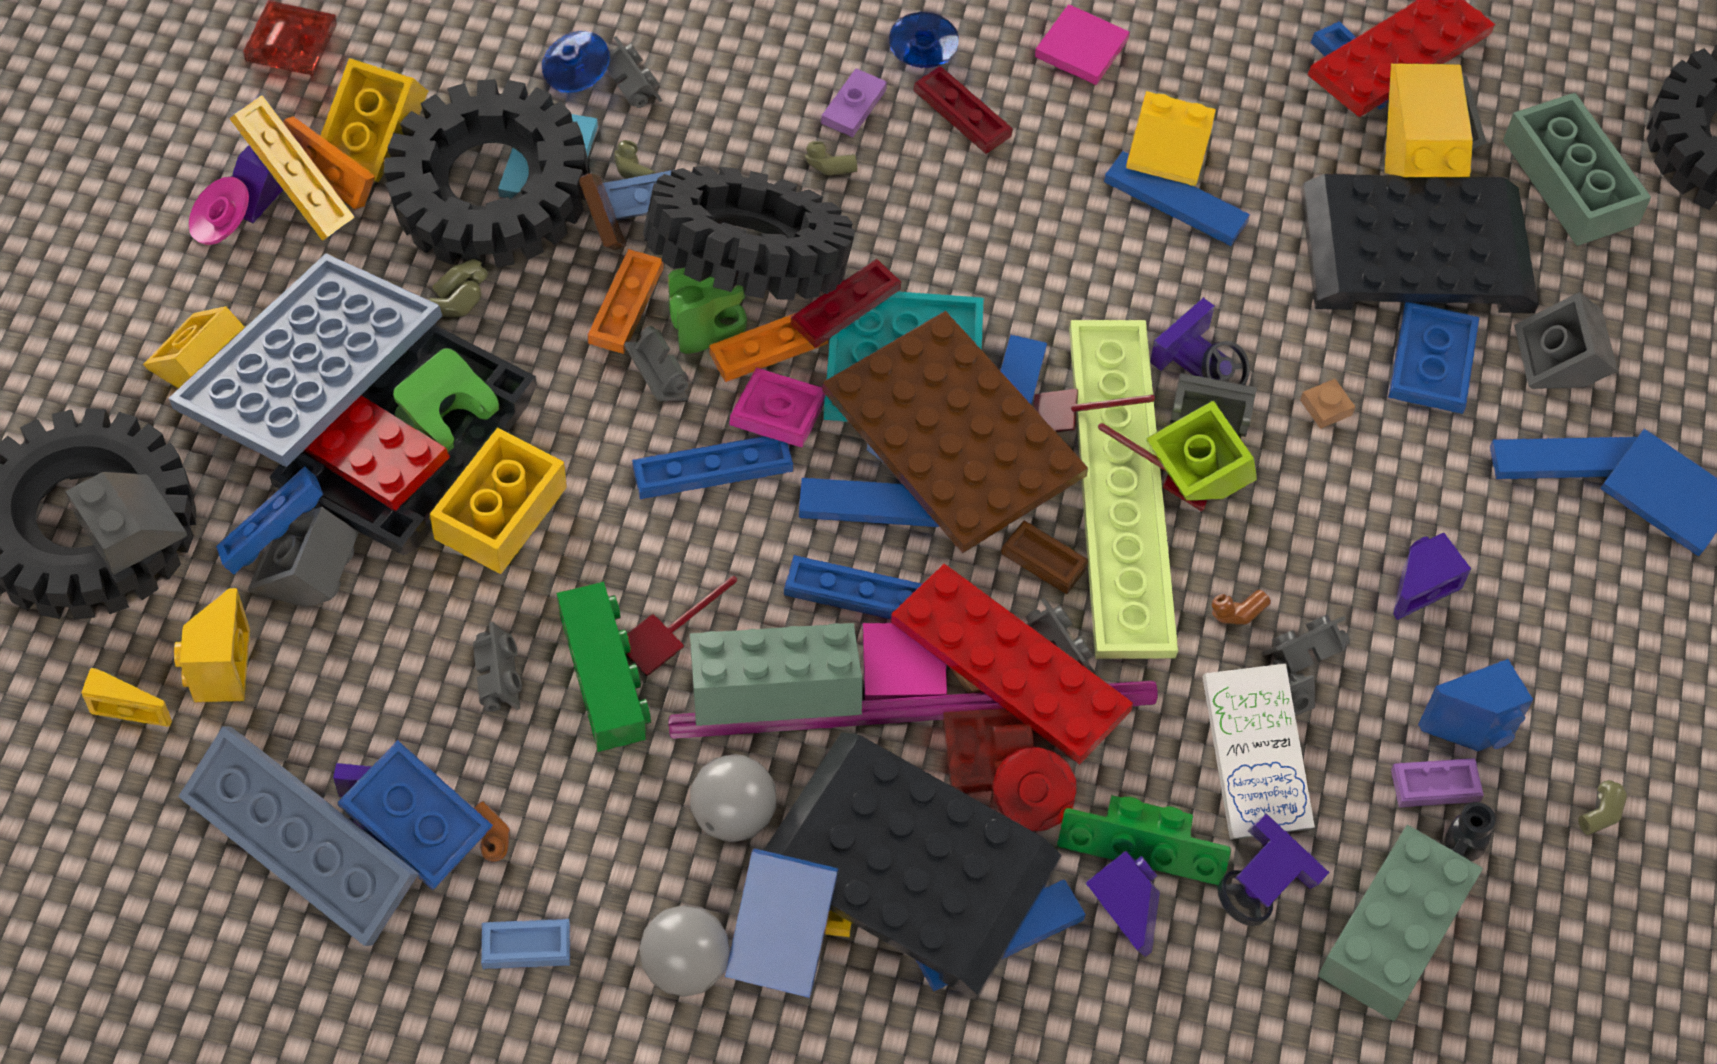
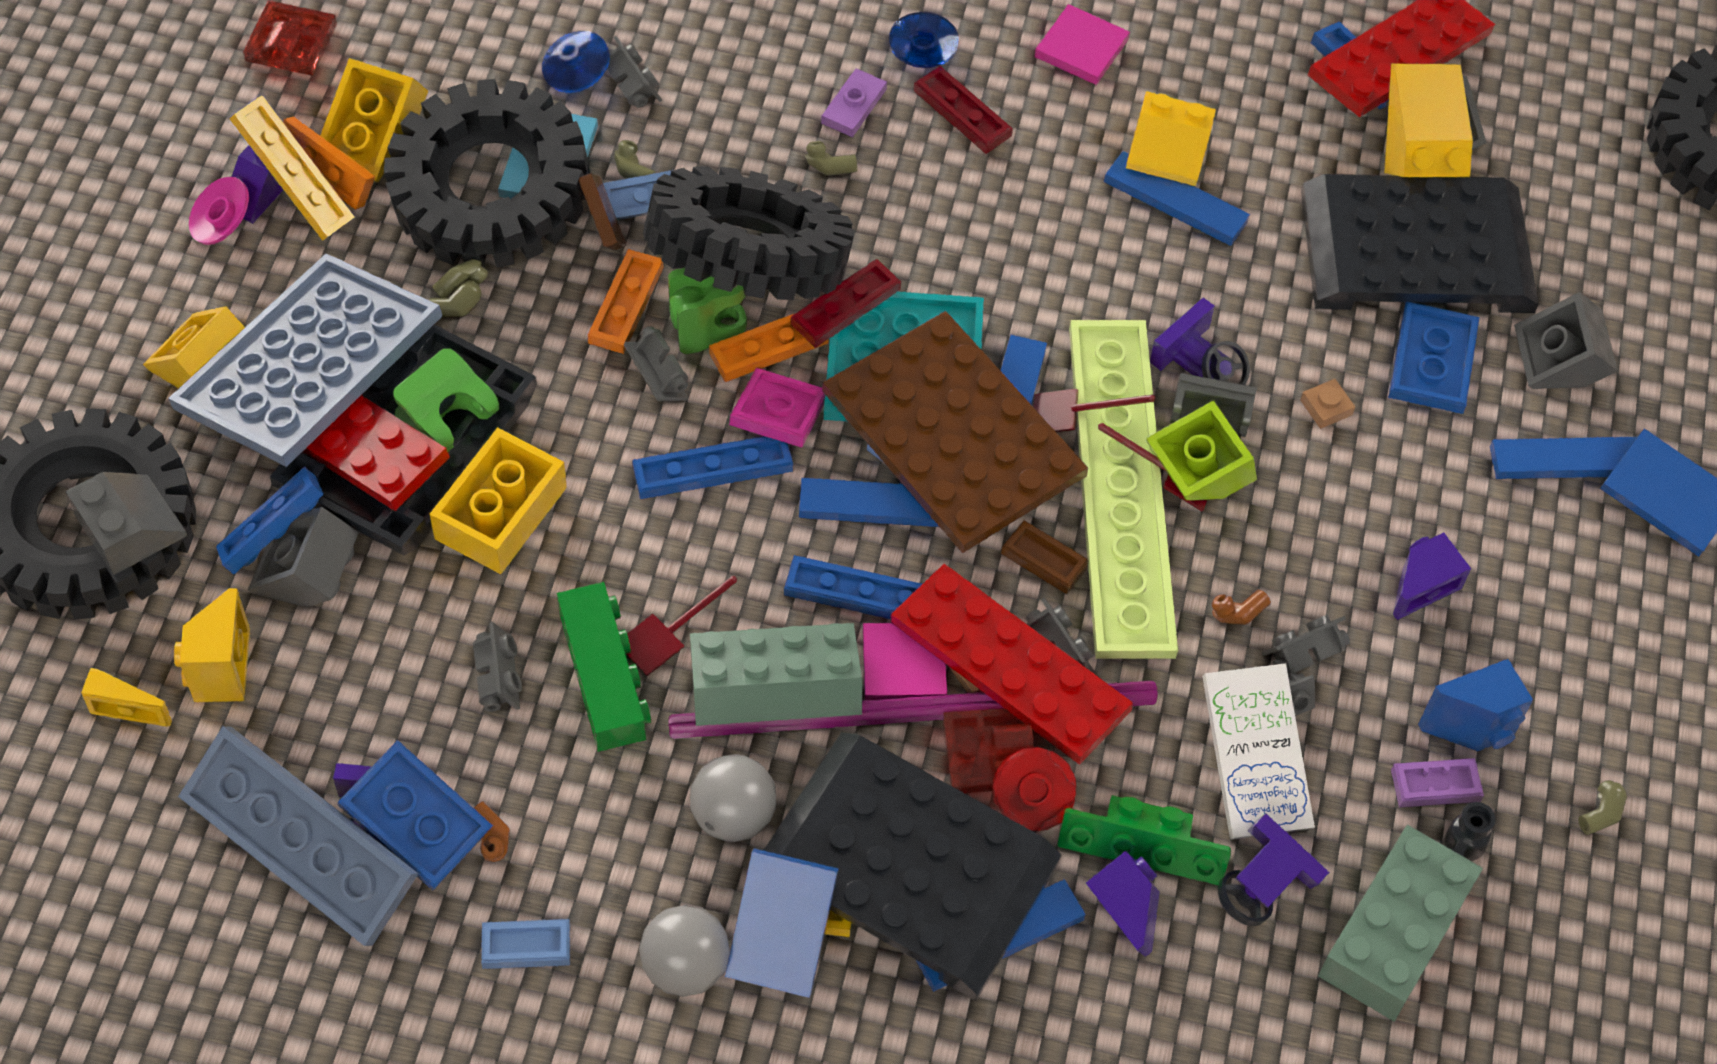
(1576, 169): sand green brick -> none

